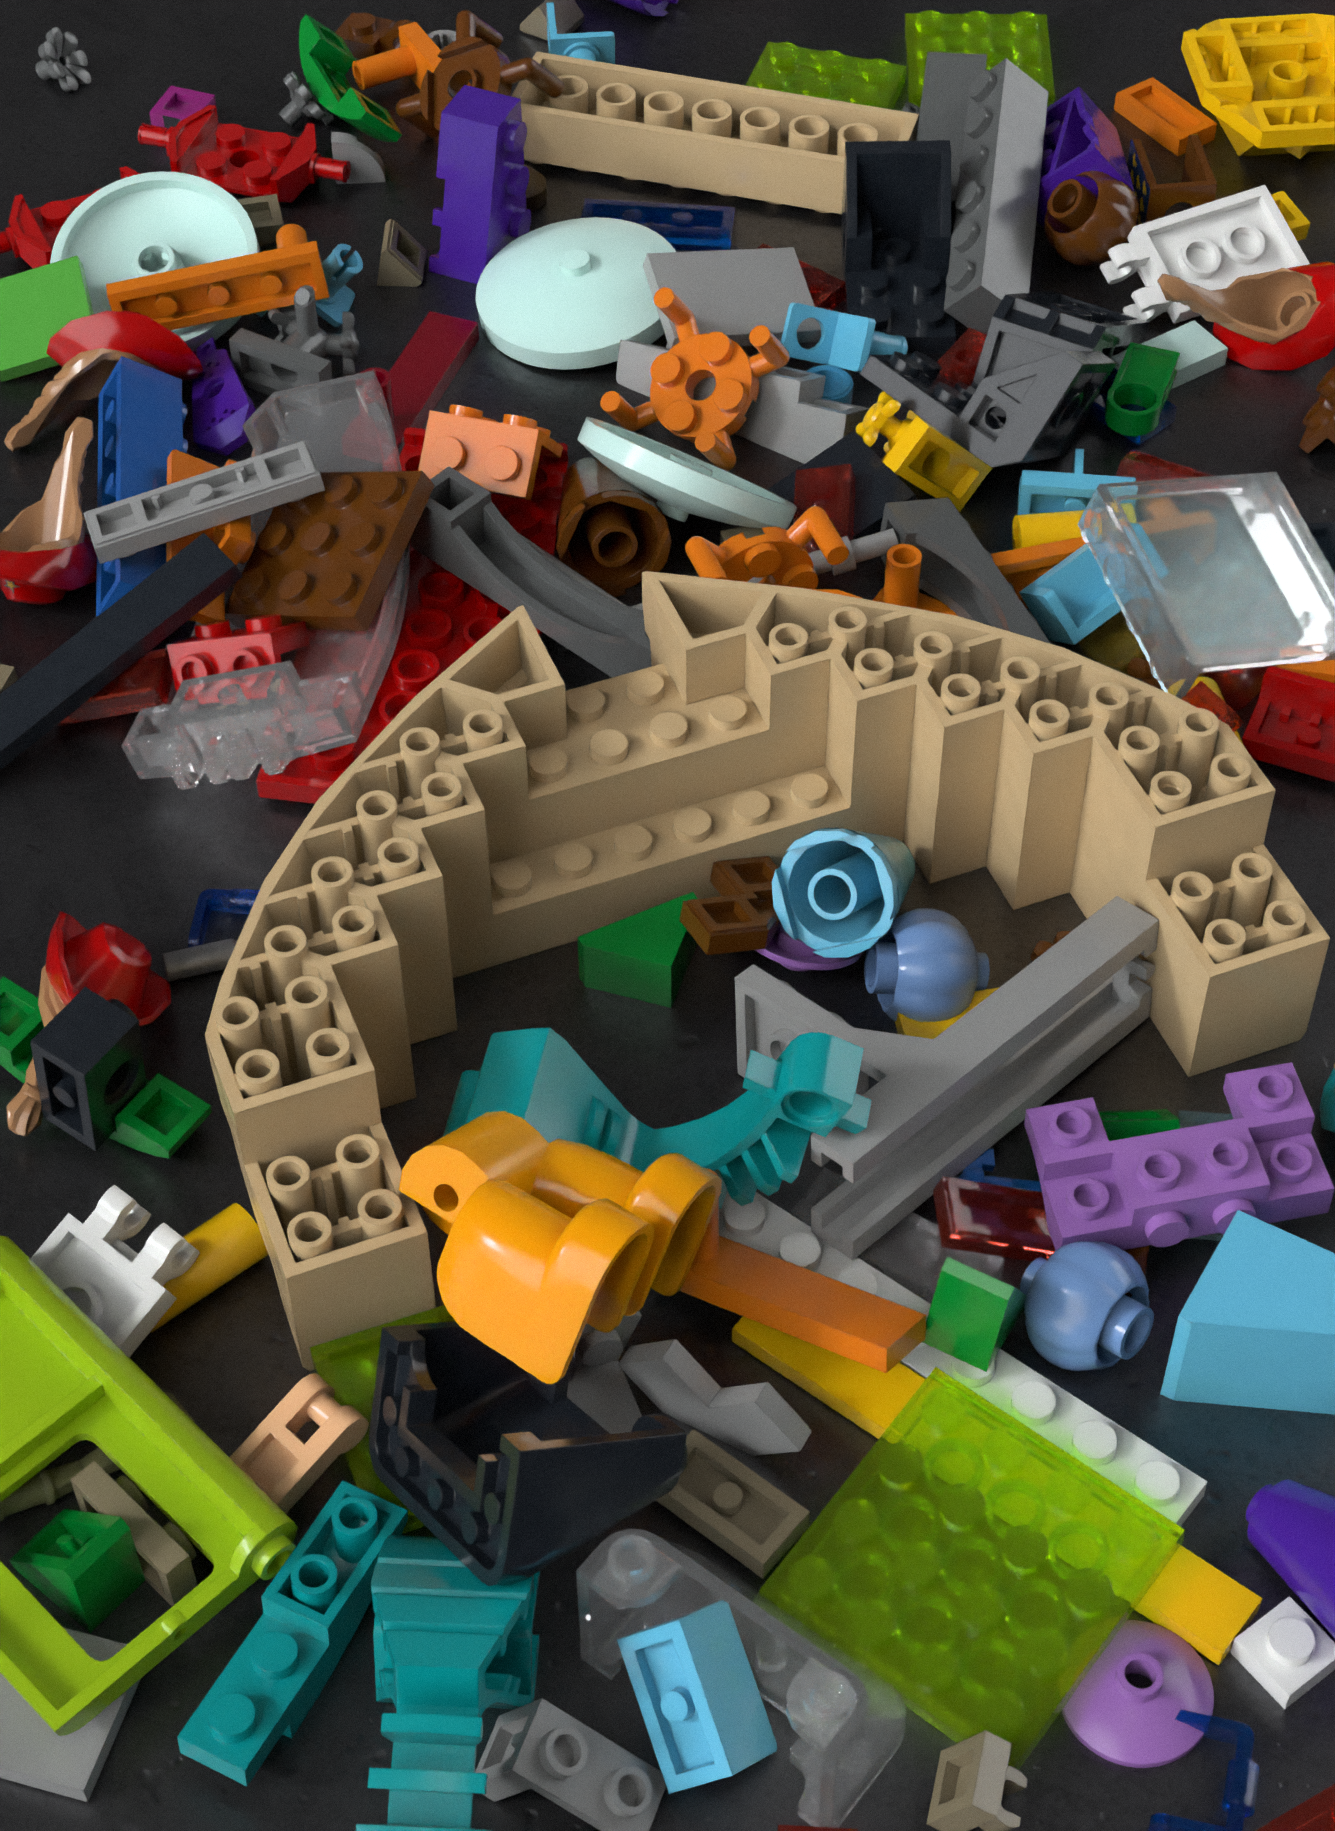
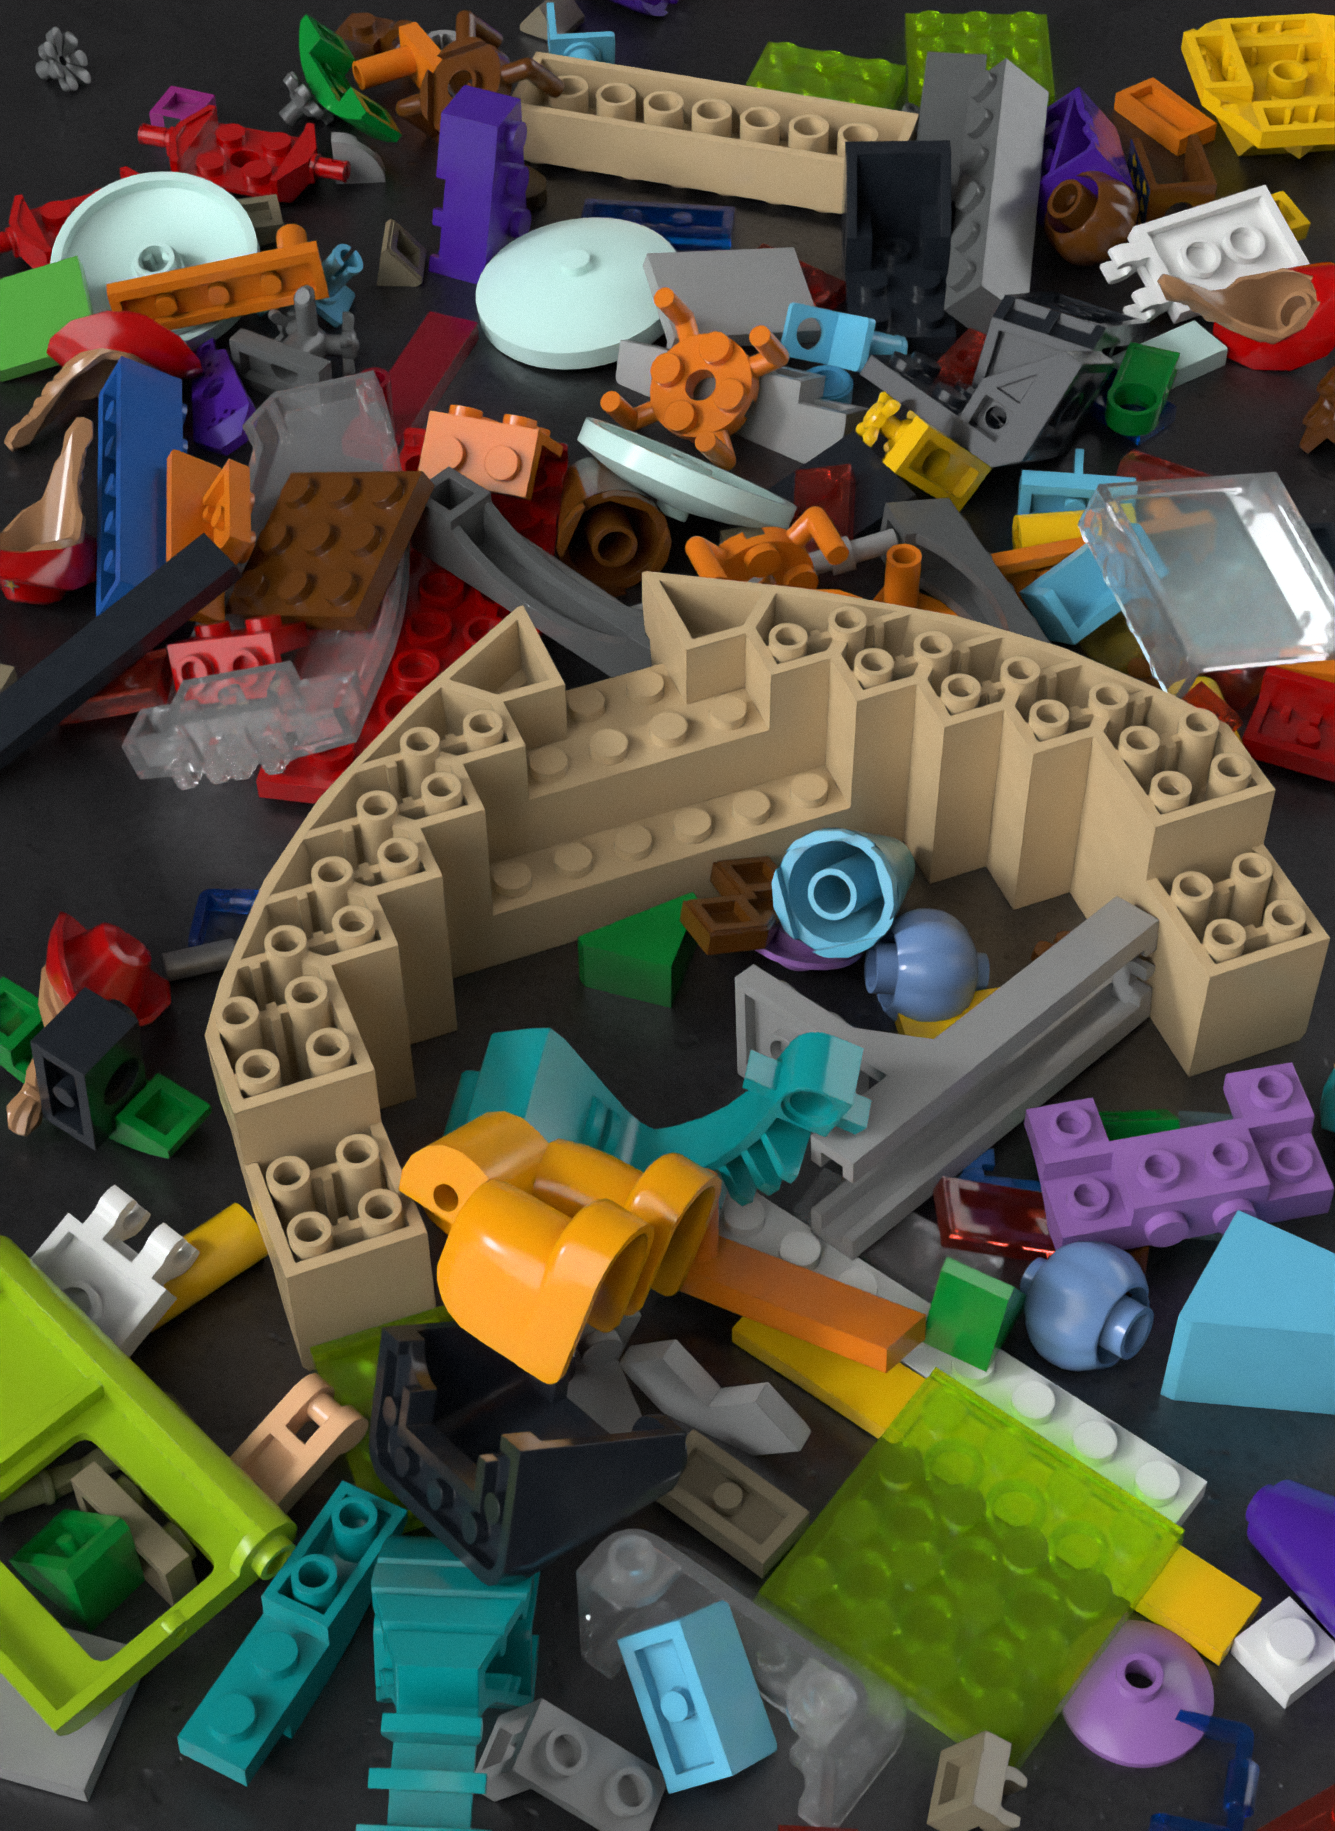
(203, 501): light grey plate -> none

